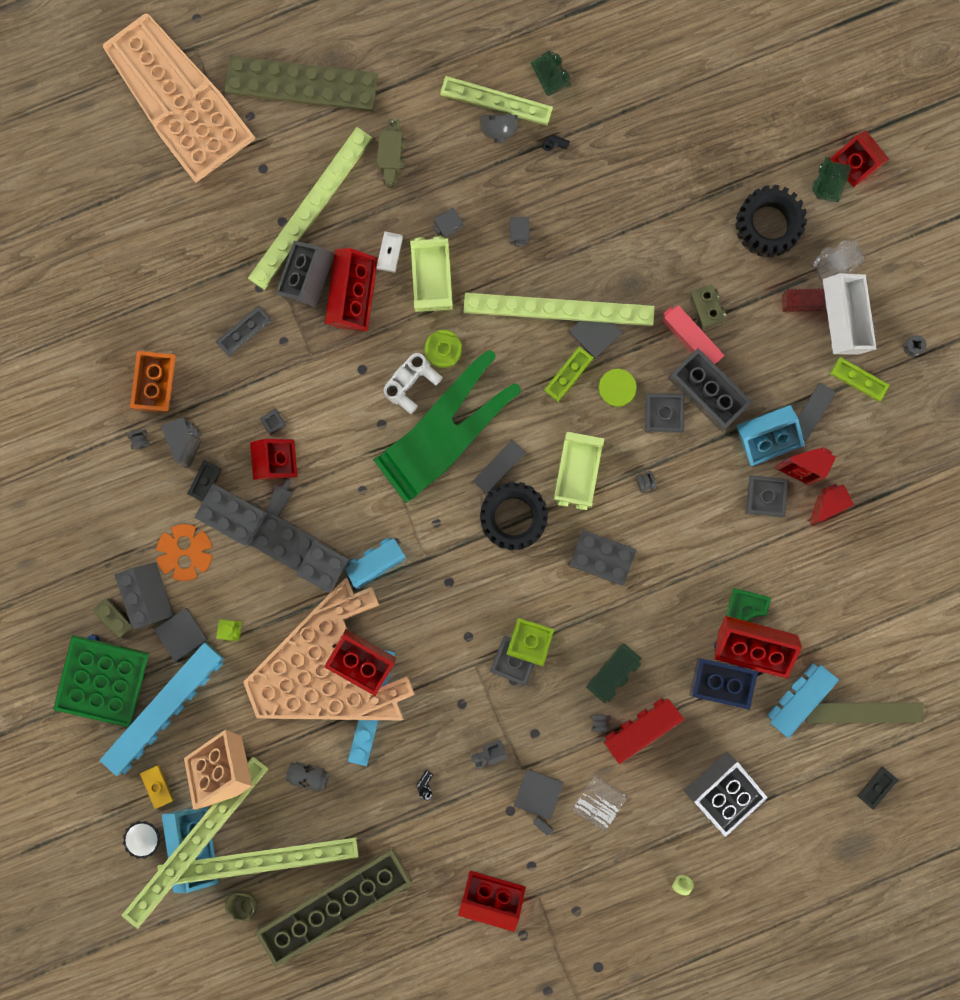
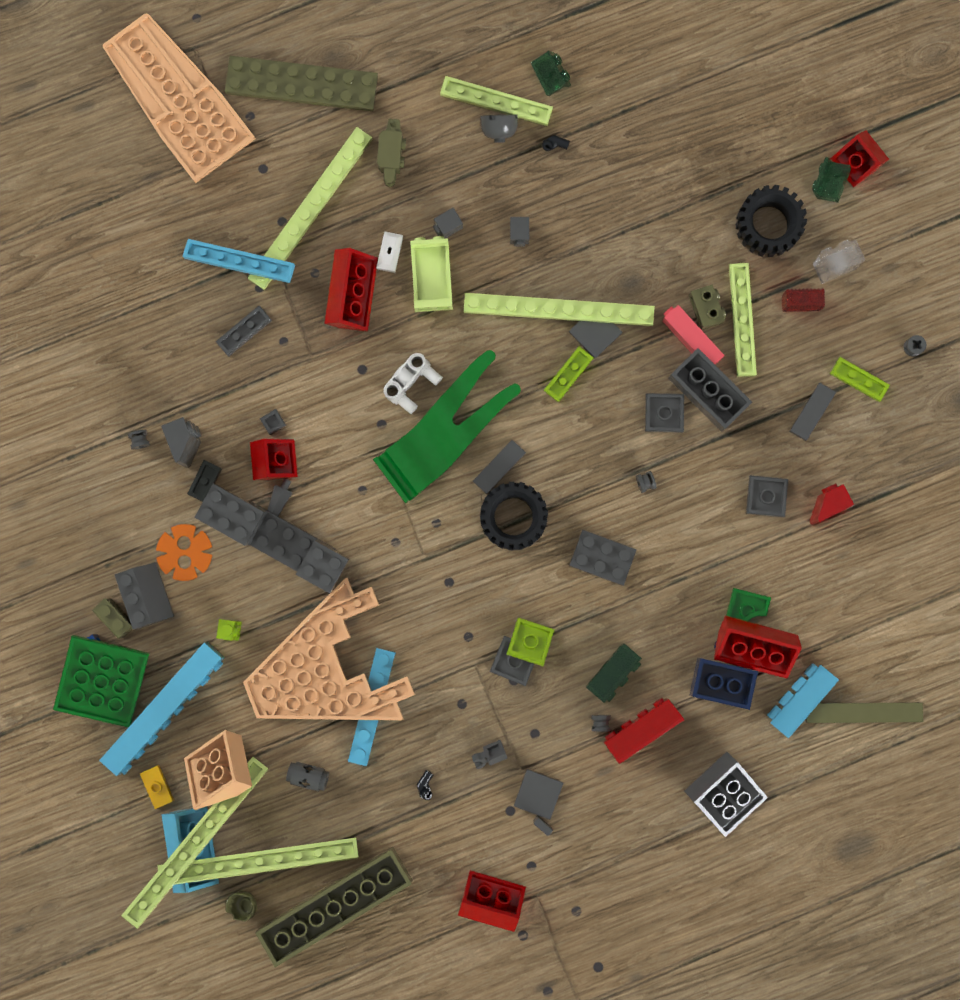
(141, 839): white piece -> none
(152, 382): orange slope -> none
(180, 634): dark grey tile -> none
(239, 260): none -> medium azure plate
(305, 273): dark grey slope -> none
(360, 662): red slope -> none
(375, 562): medium azure slope -> none
(443, 349): lime tile -> none
(578, 470): yellowish green panel -> none
(599, 802): clear slope -> none
(617, 387): lime tile -> none
(683, 885): yellowish green tile -> none
(742, 319): none -> yellowish green tile
(770, 435): medium azure slope -> none
(808, 466): red slope -> none
(849, 314): white piece -> none
(877, 788): pearl dark grey plate -> none

